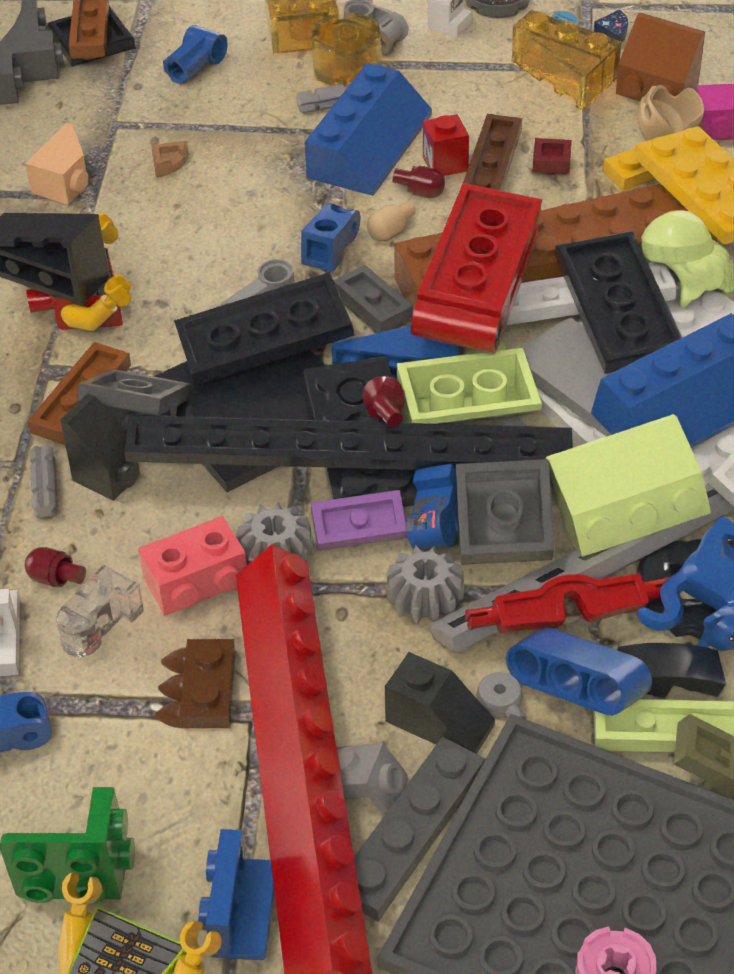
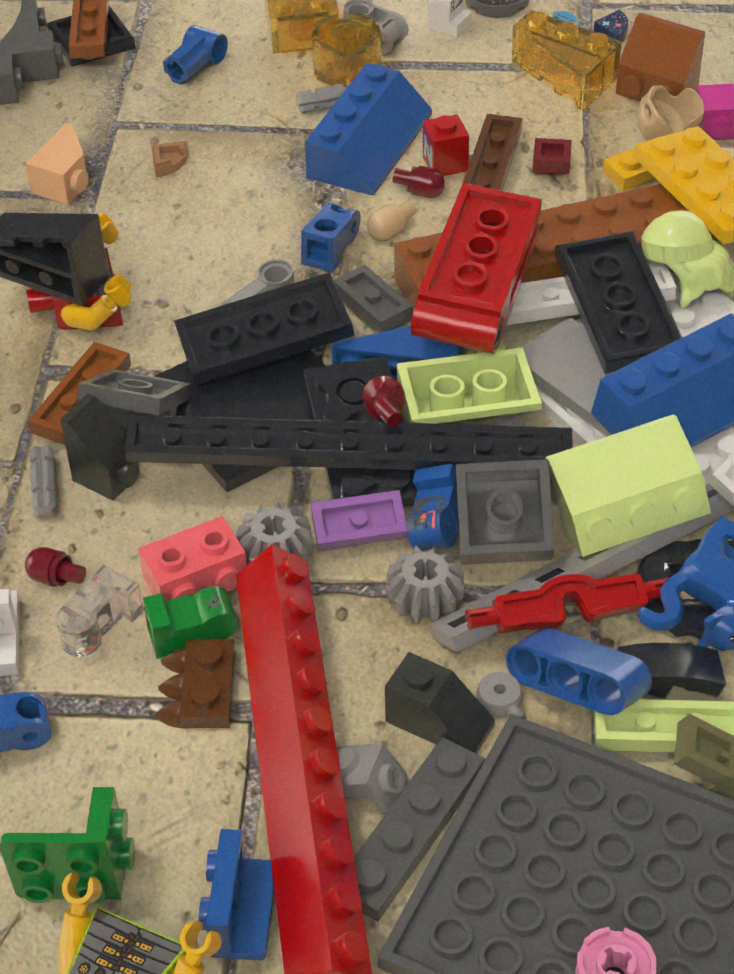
(198, 616): none -> green leg

